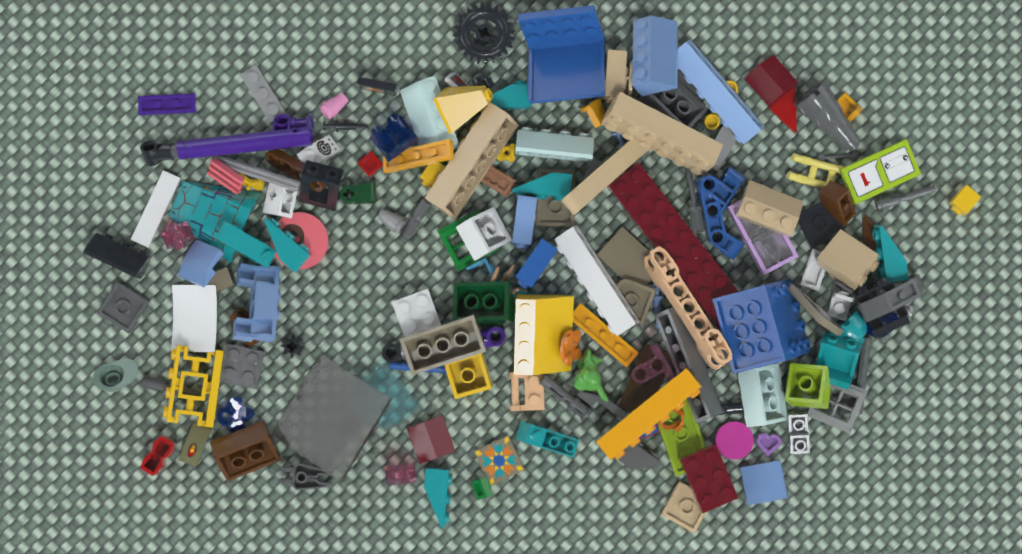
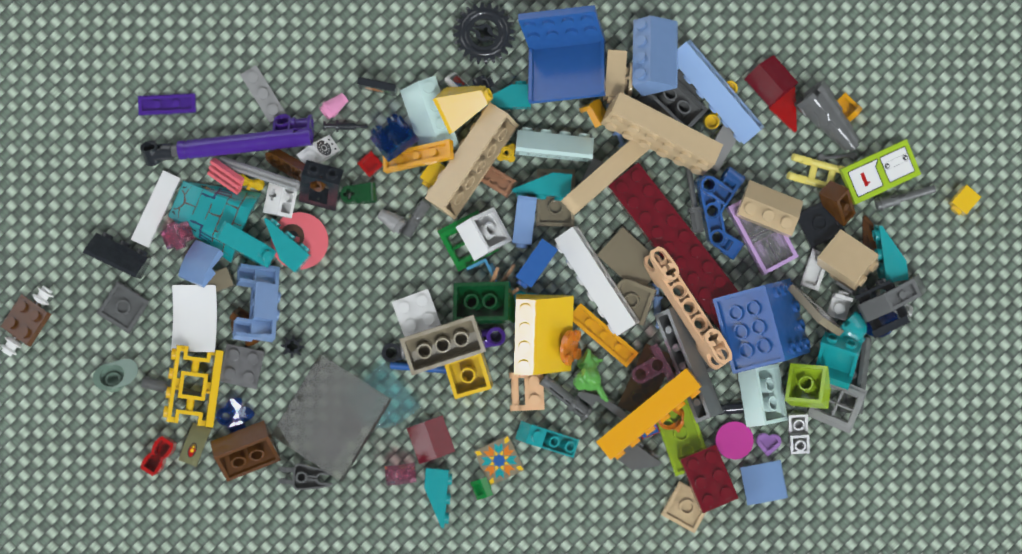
(26, 320): none -> reddish brown plate

